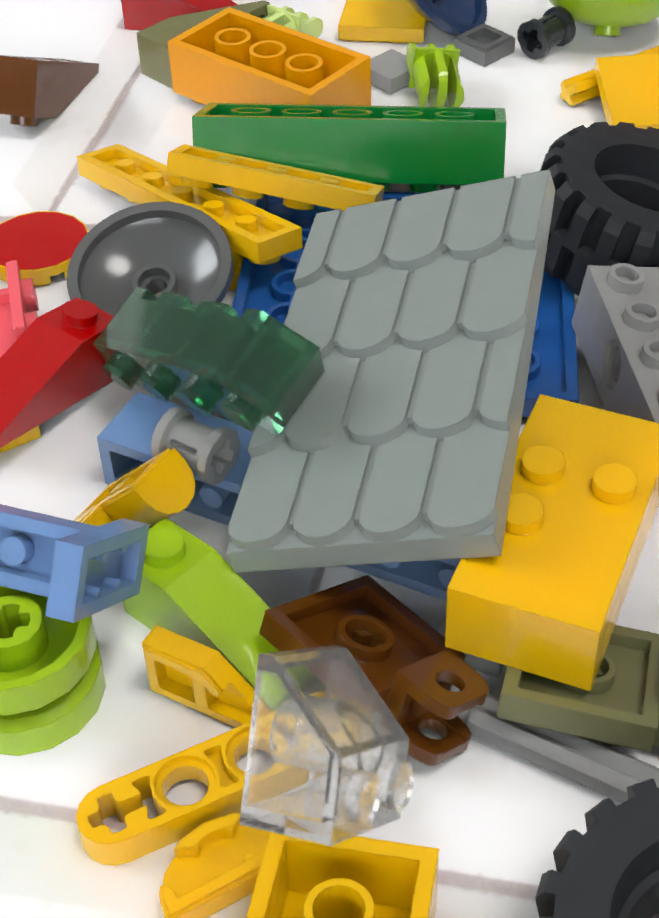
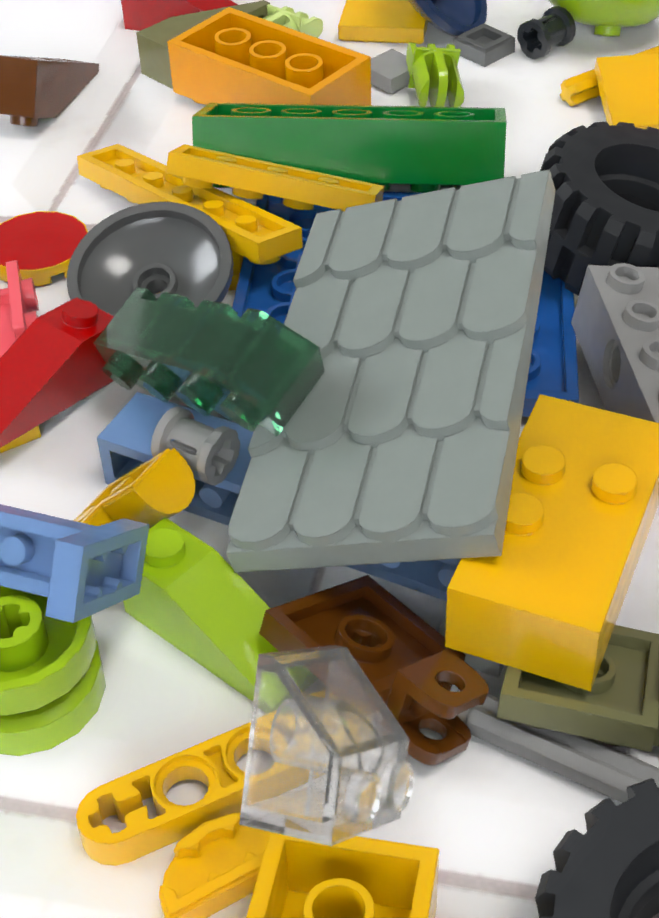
(197, 677): yellow tile -> none

